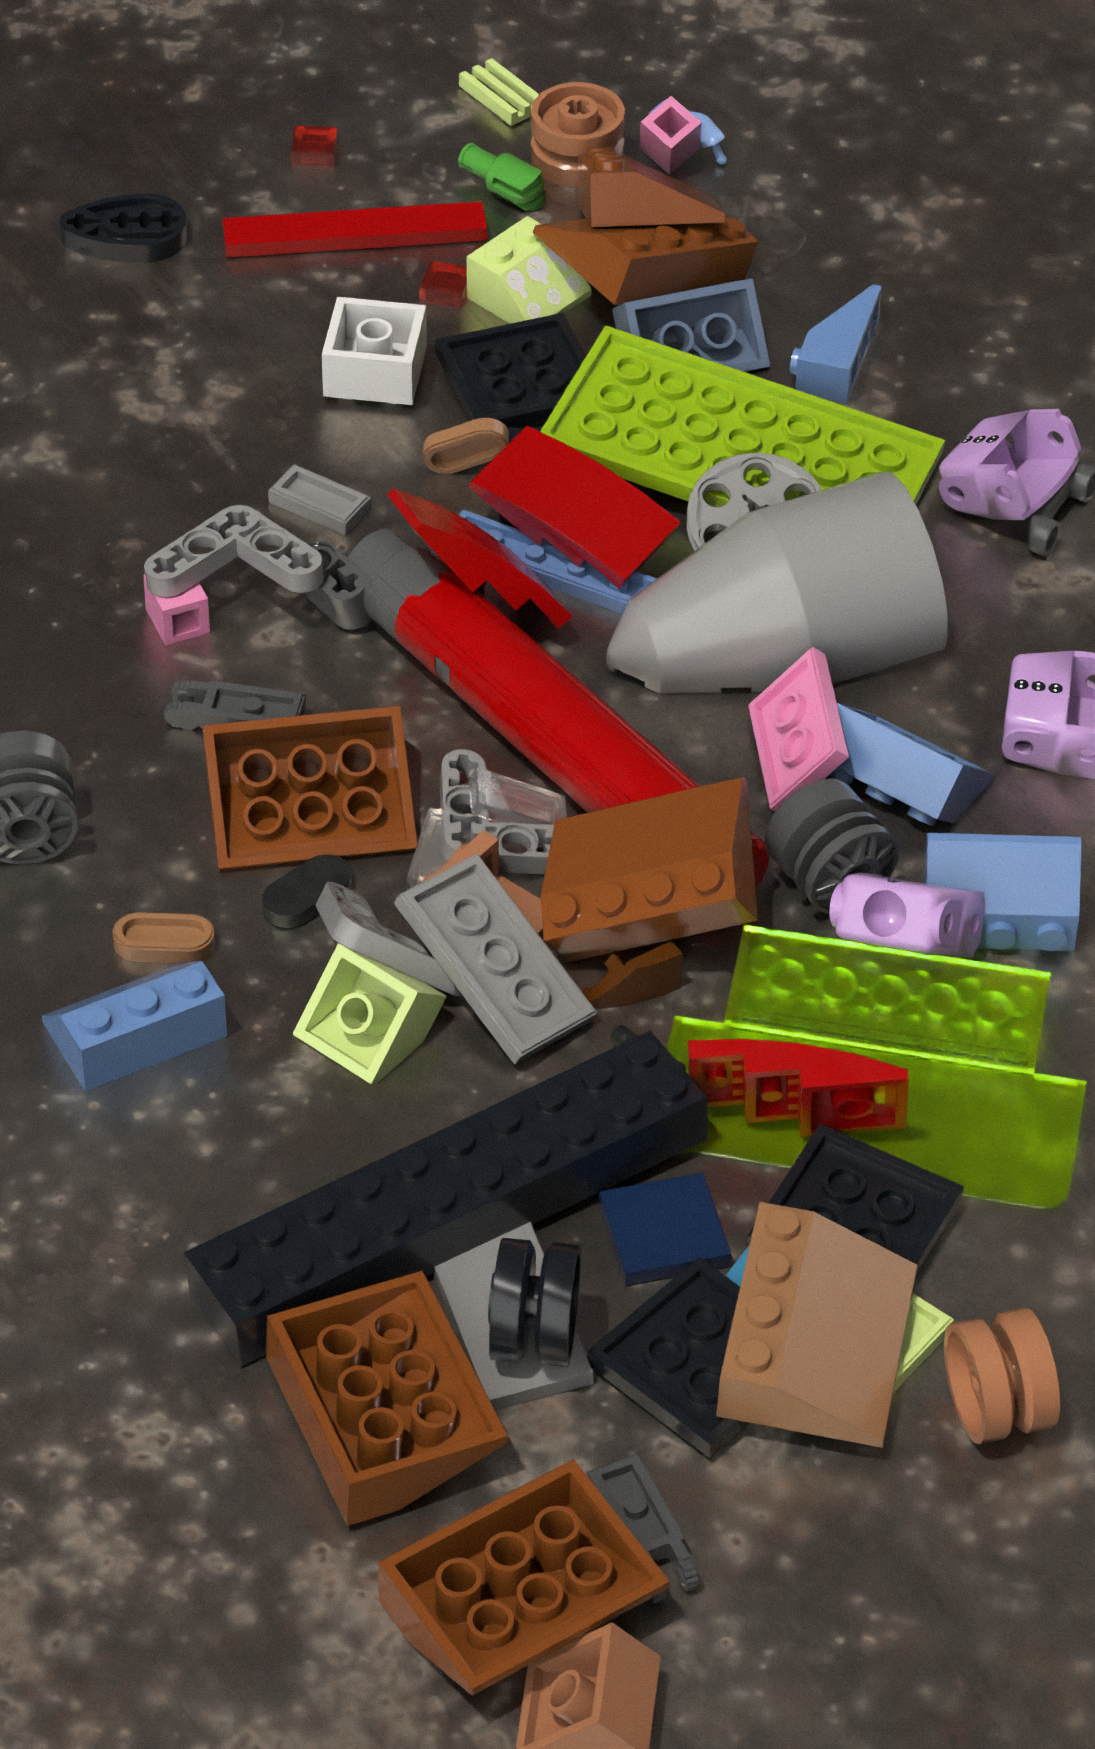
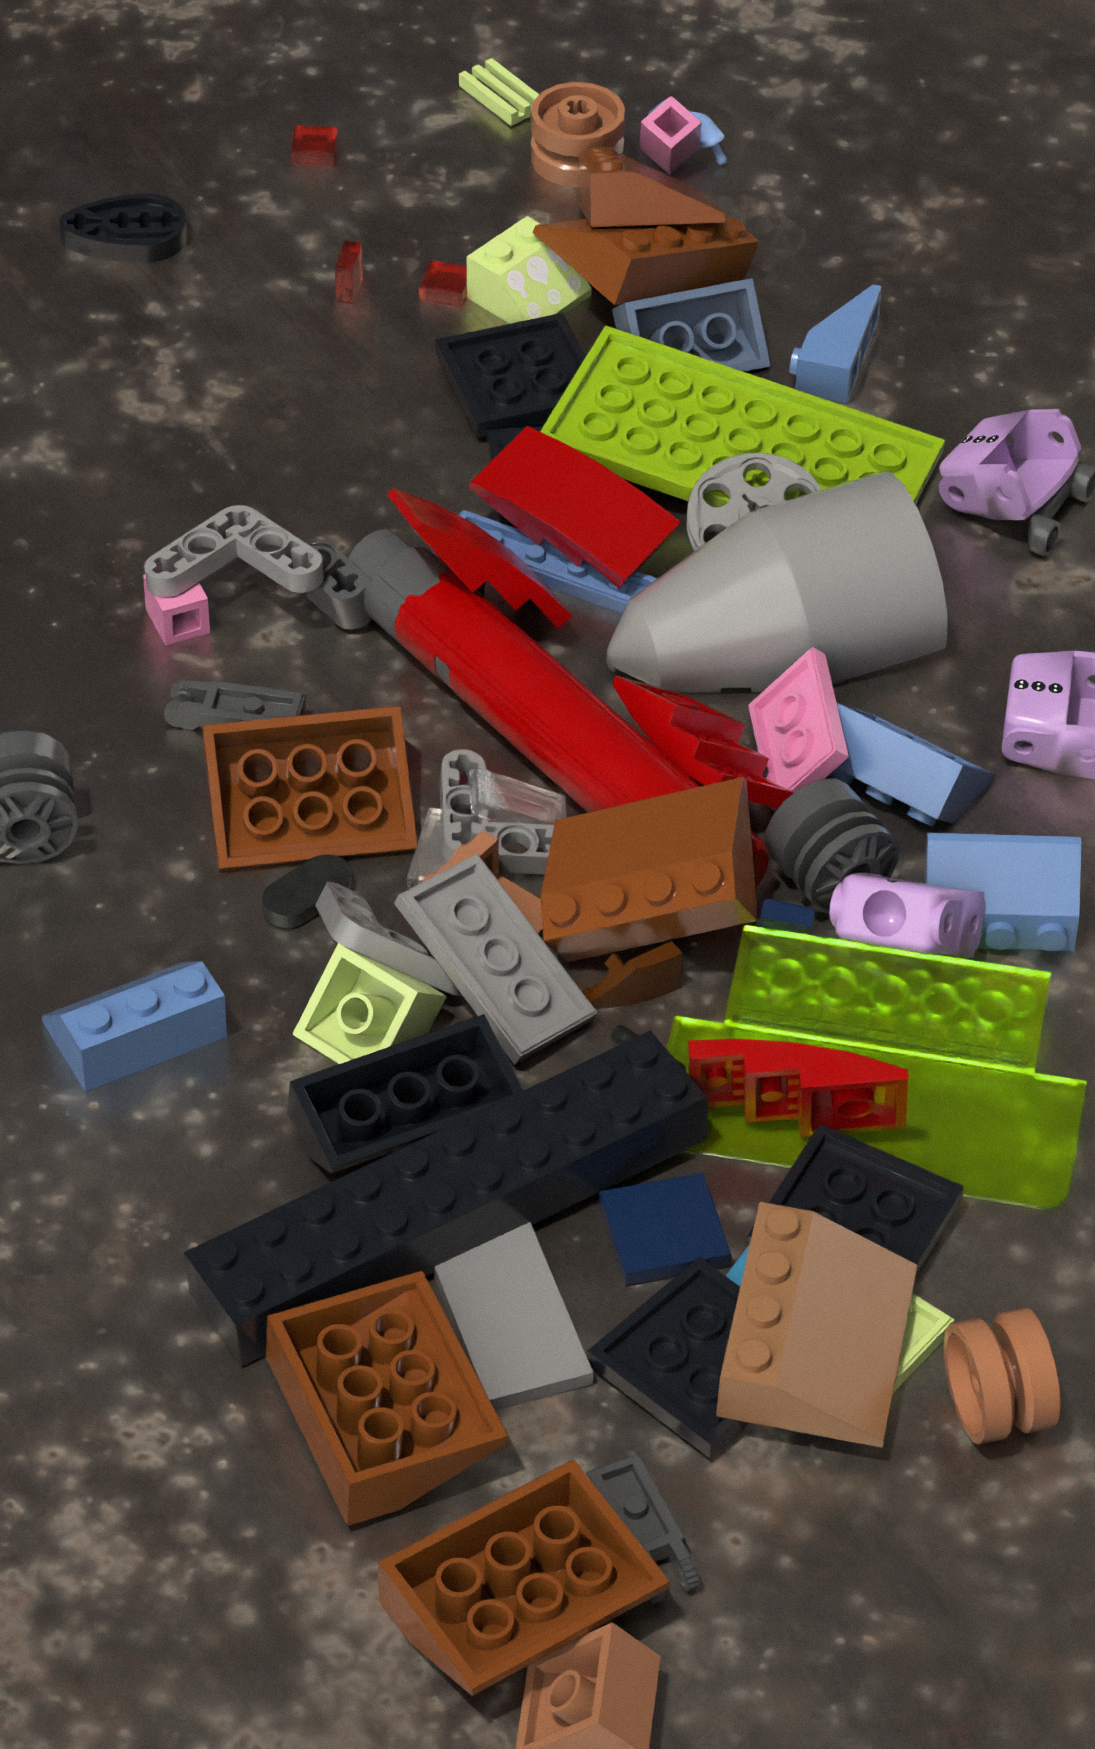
(163, 937): medium nougat tile -> none
(319, 499): light grey tile -> none
(348, 272): none -> clear red tile
(354, 229): red tile -> none
(374, 350): white brick -> none
(399, 1094): none -> black slope
(465, 445): medium nougat tile -> none
(506, 176): bright green arm -> none
(529, 1302): black wheel -> none
(698, 739): none -> red slope
(784, 916): none -> dark blue tile

